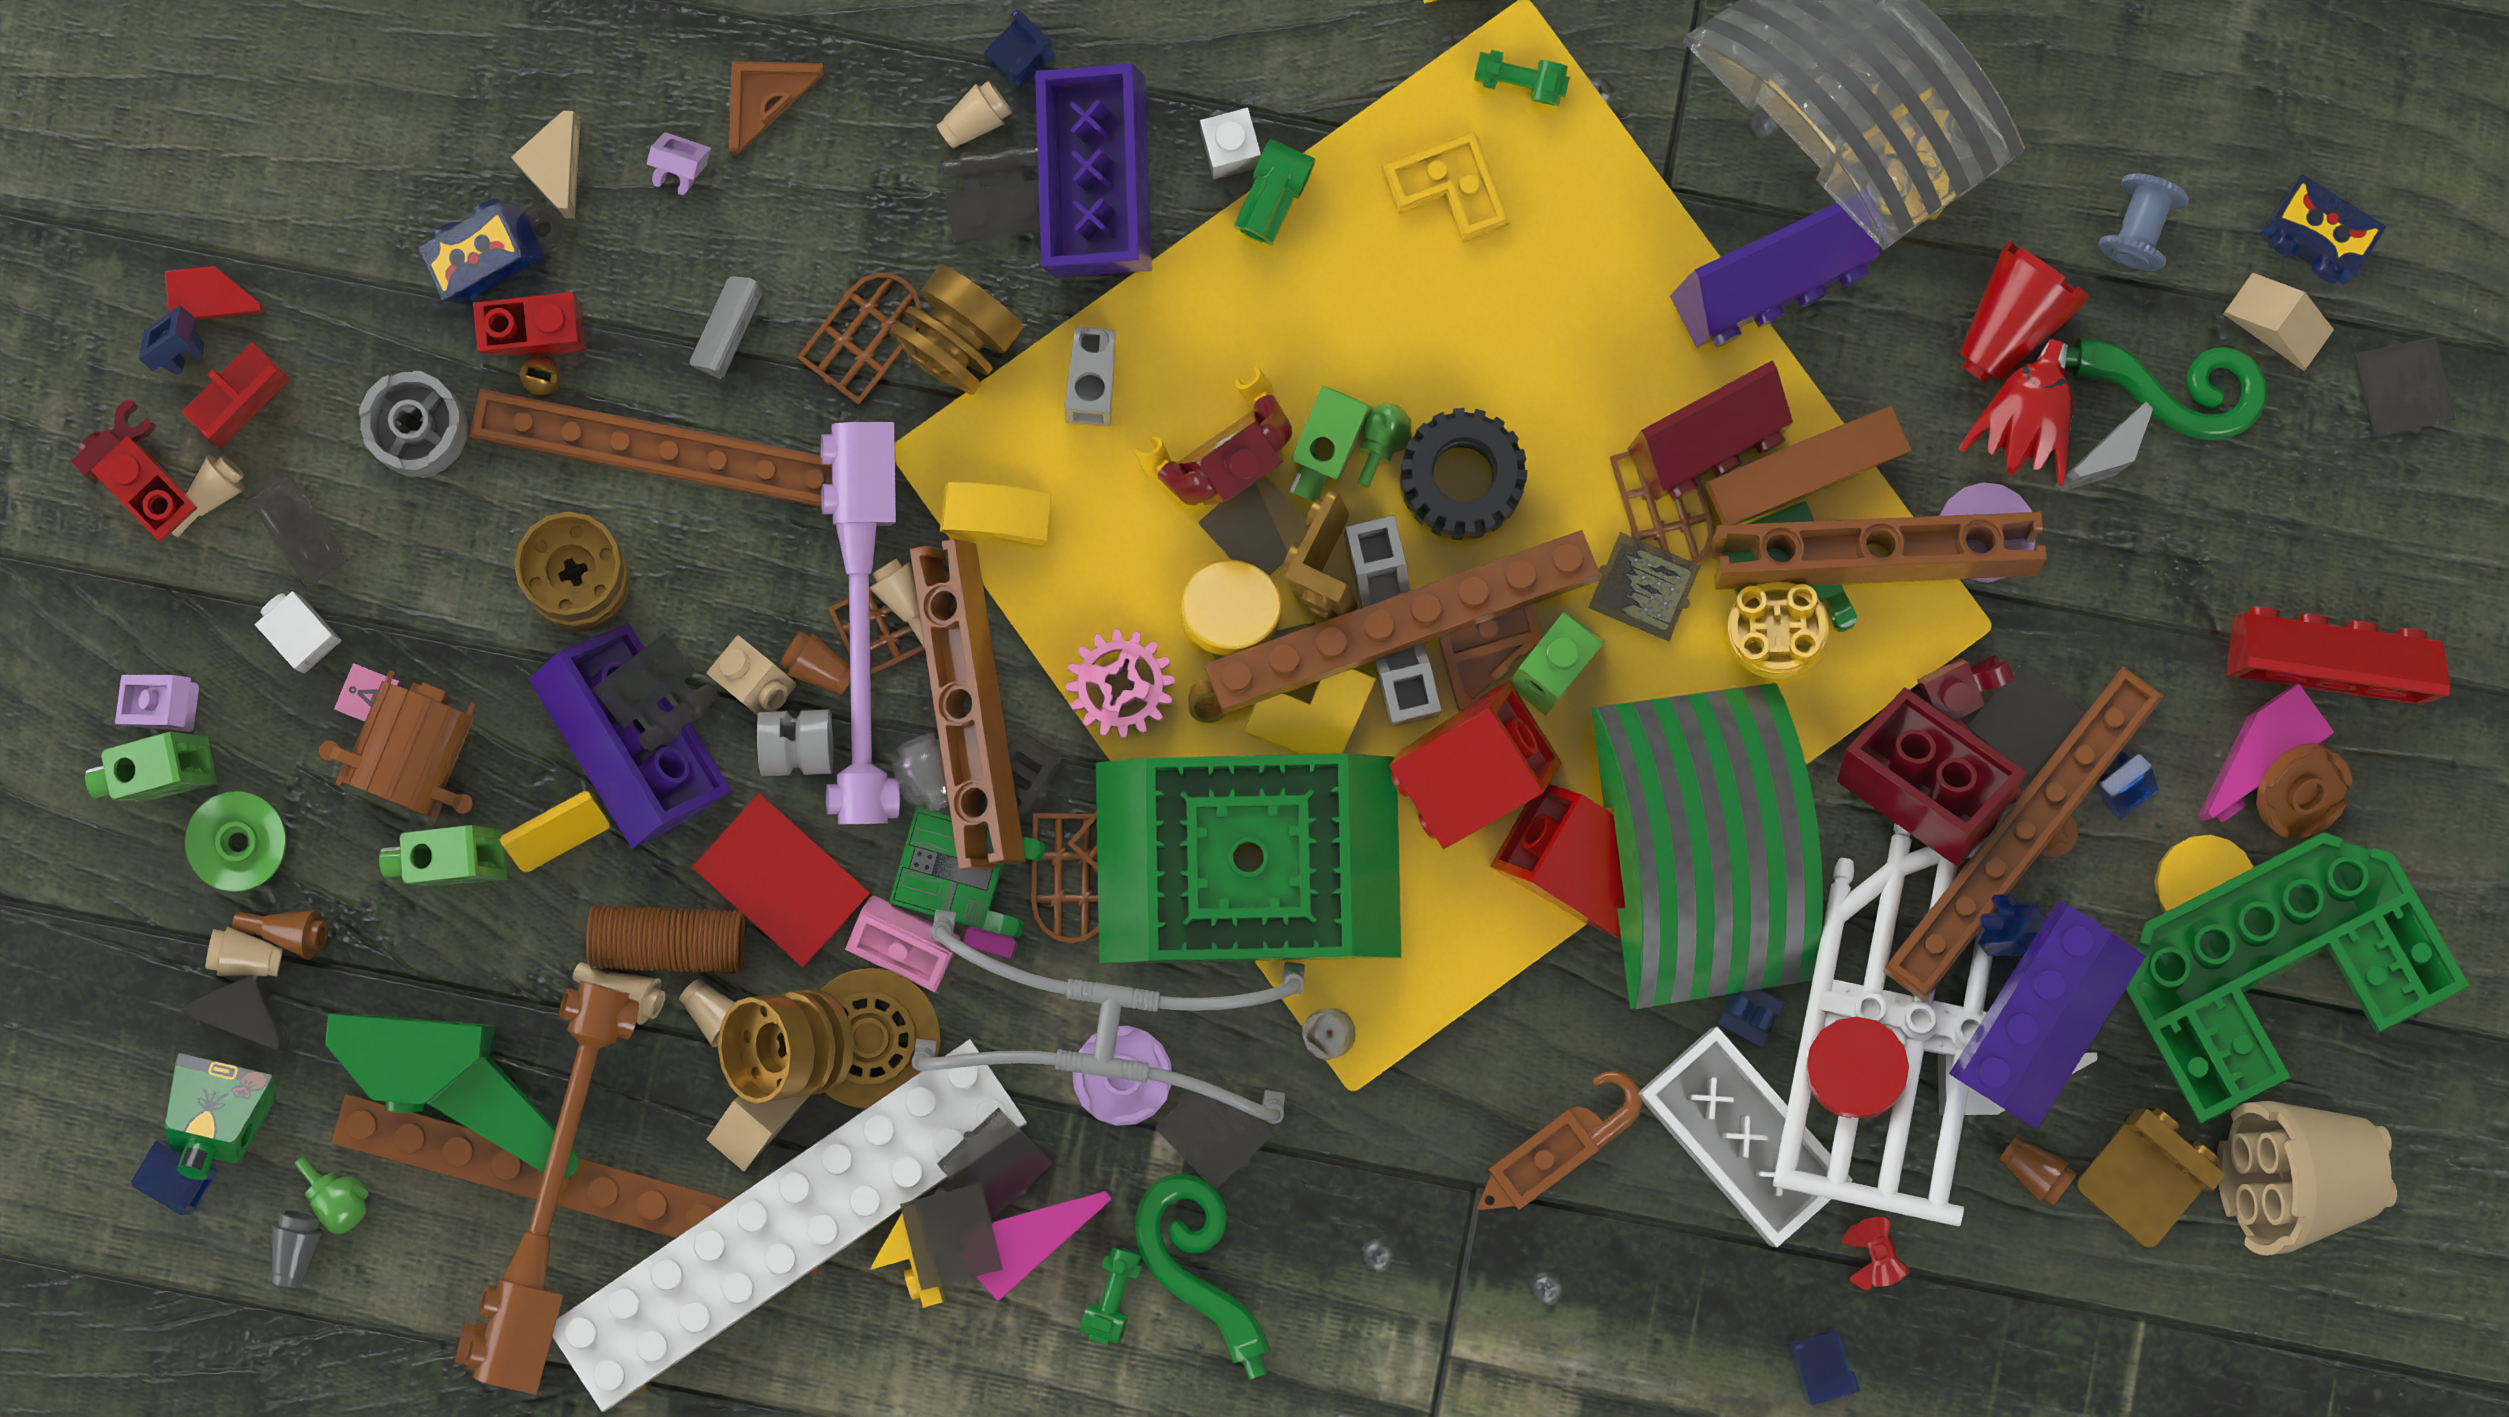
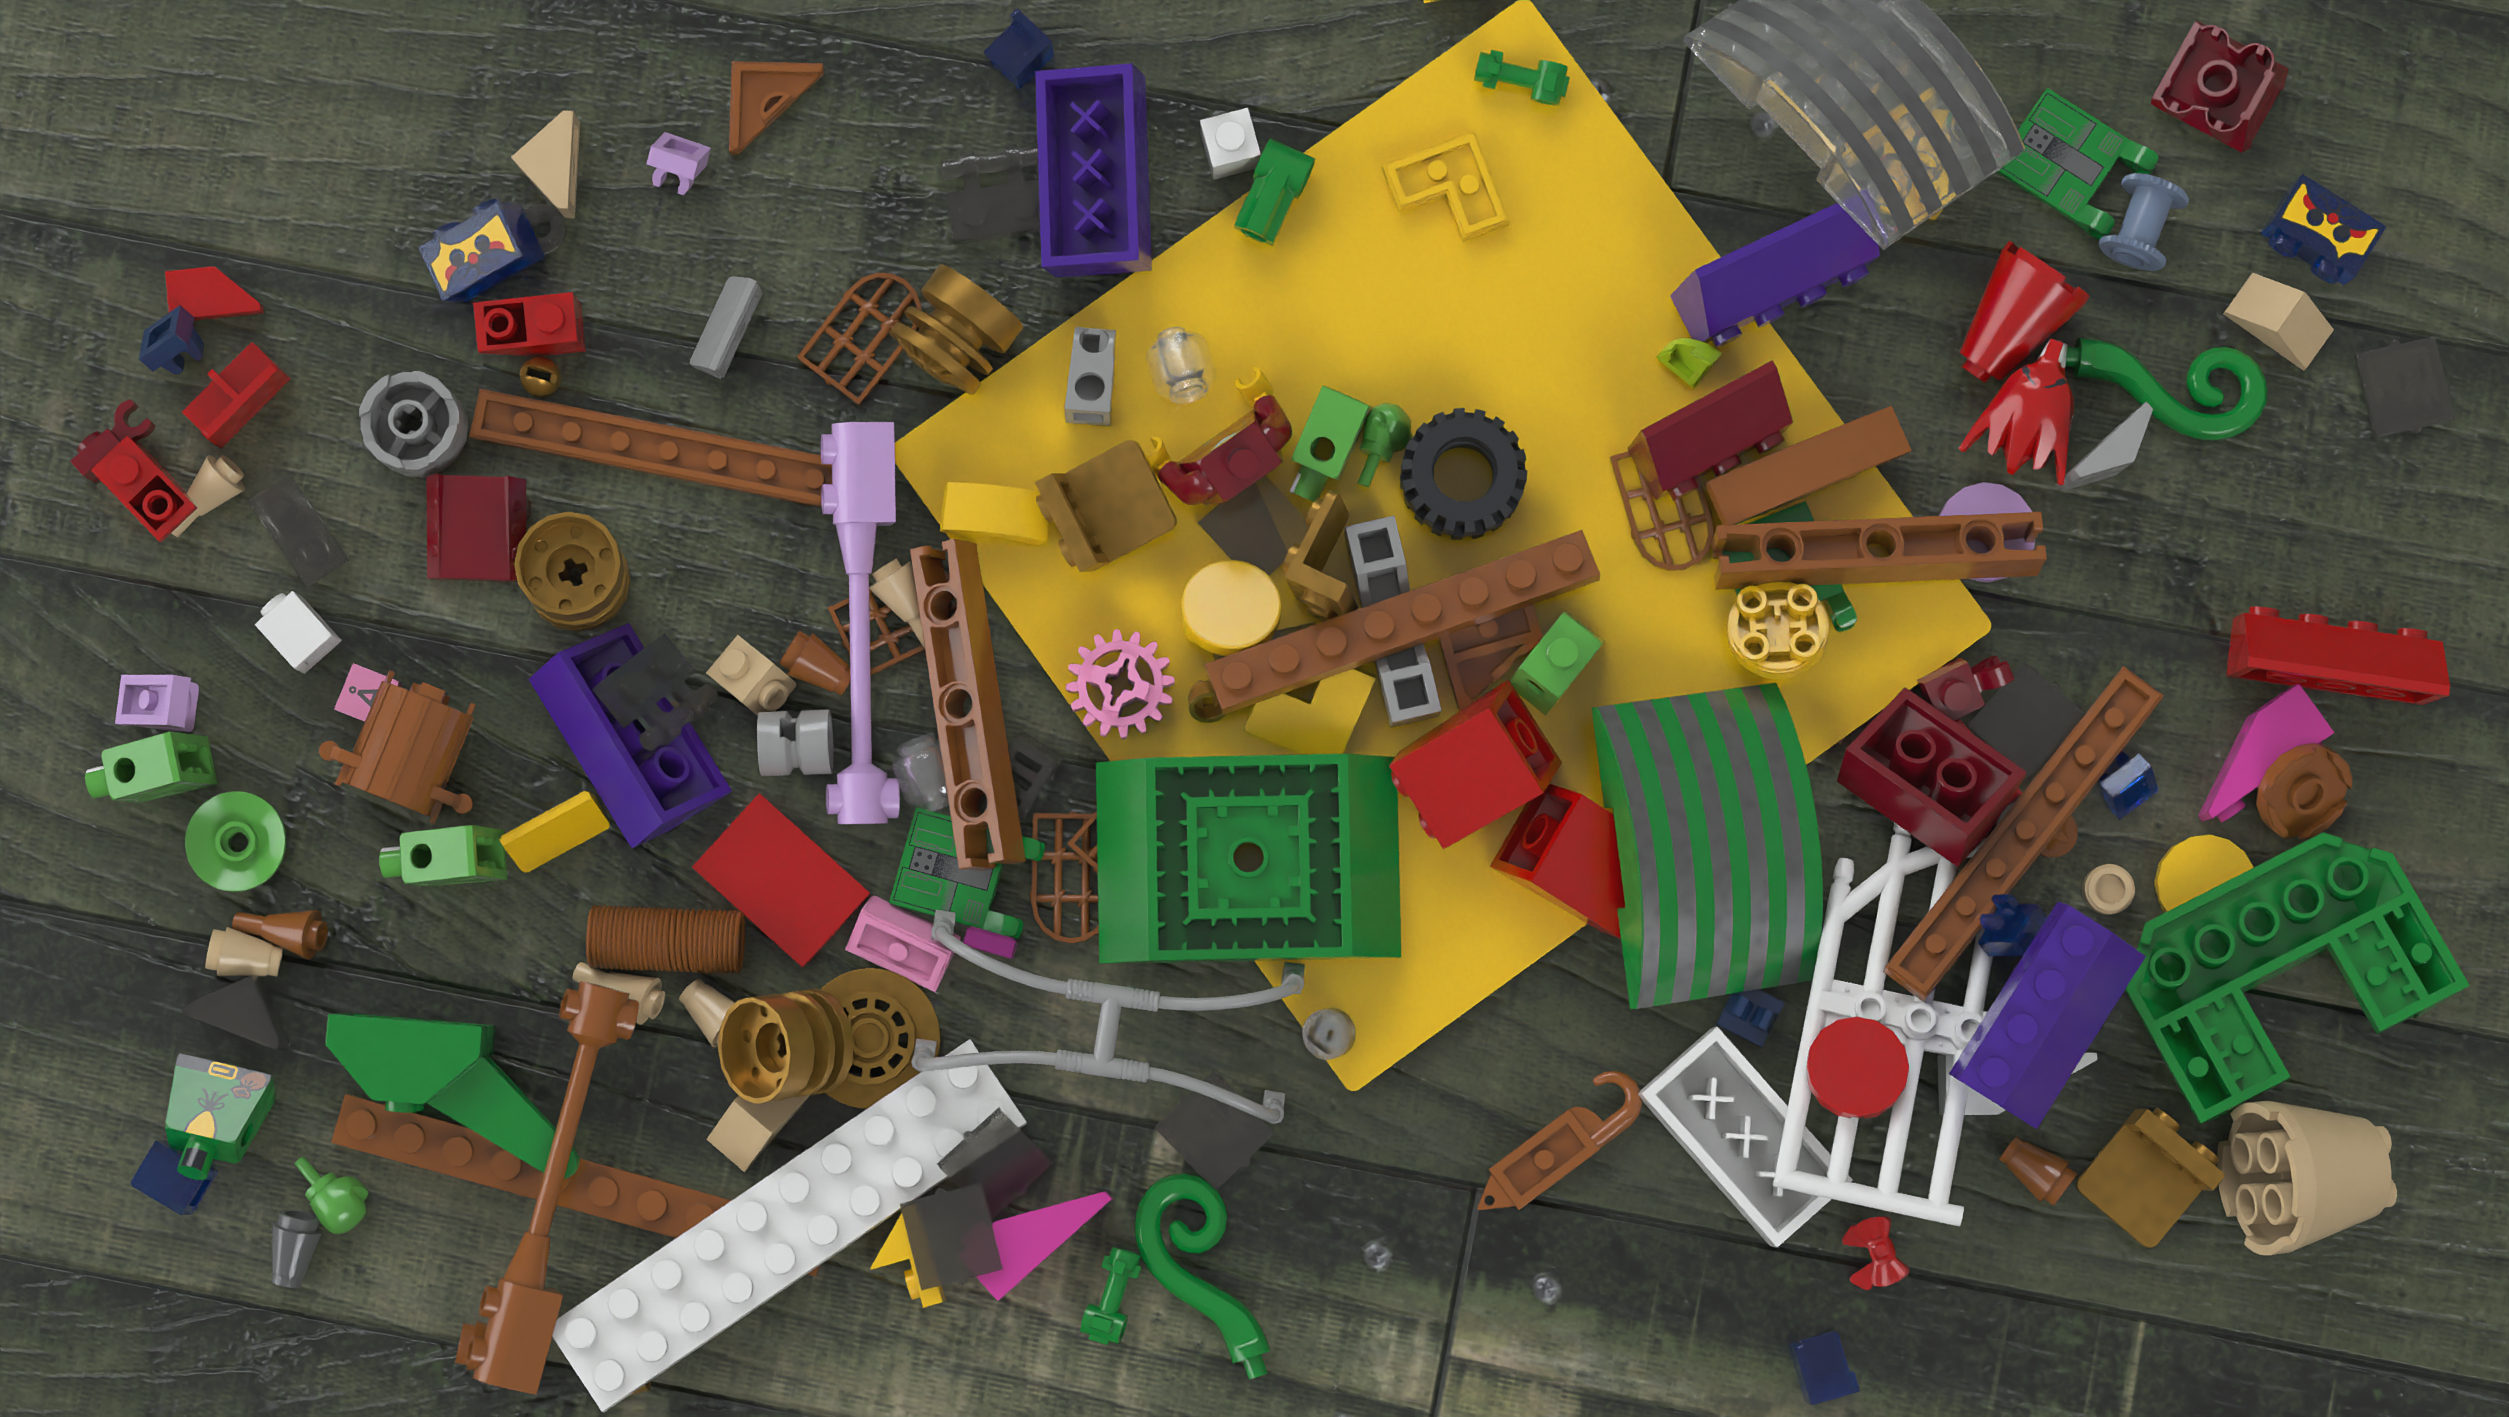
(475, 526): none -> dark red slope
(974, 115): tan cone -> none
(1106, 507): none -> pearl gold bracket
(1119, 1099): lavender tile -> none
(1180, 365): none -> clear head
(1644, 586): piece -> none
(1689, 359): none -> lime tile
(2069, 159): none -> green flag
(2108, 889): none -> tan tile
(2221, 85): none -> dark red slope

